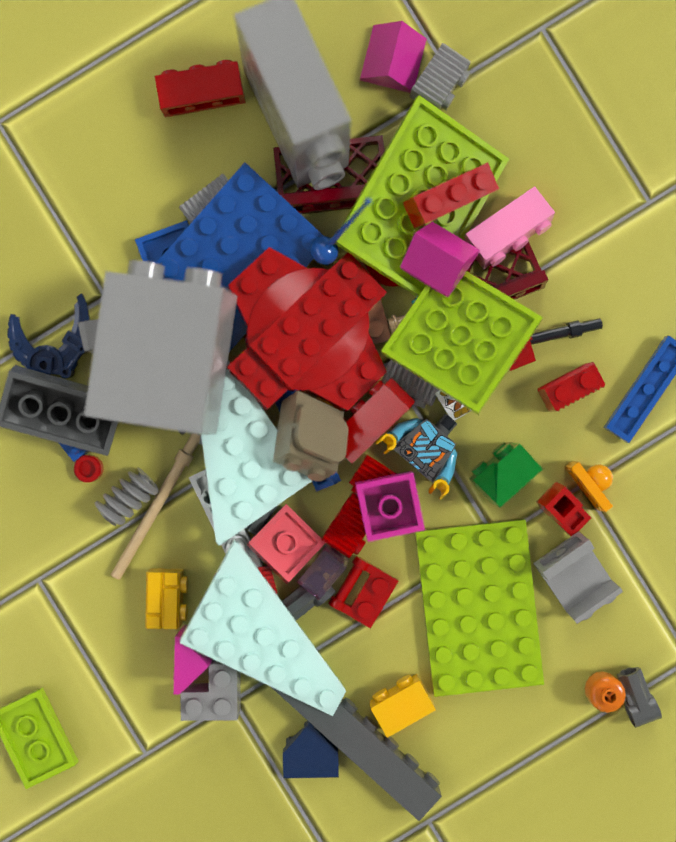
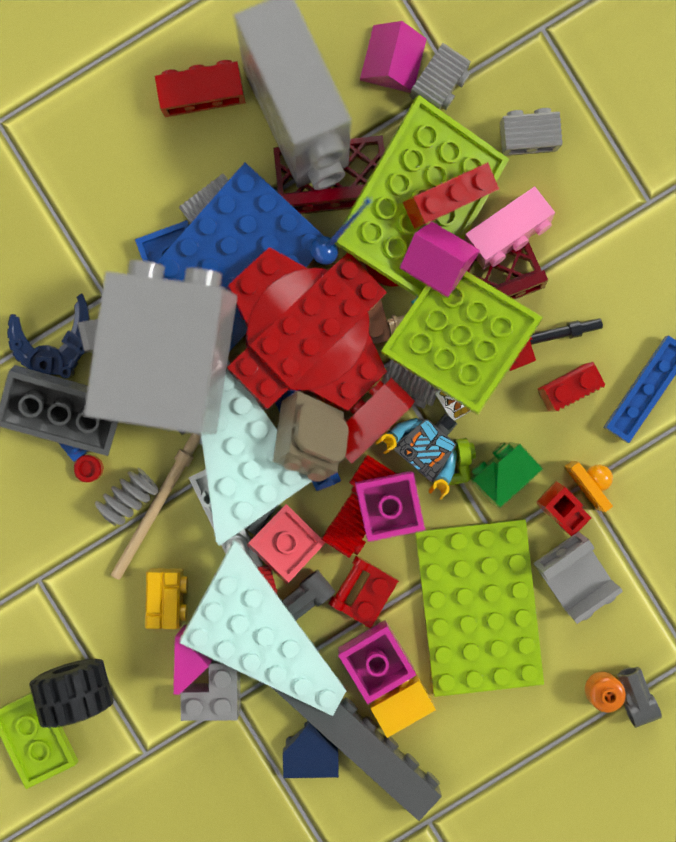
(71, 693): none -> black wheel
(323, 571): clear purple slope -> none
(376, 661): none -> dark pink brick
(465, 454): none -> lime plate
(530, 132): none -> light grey brick

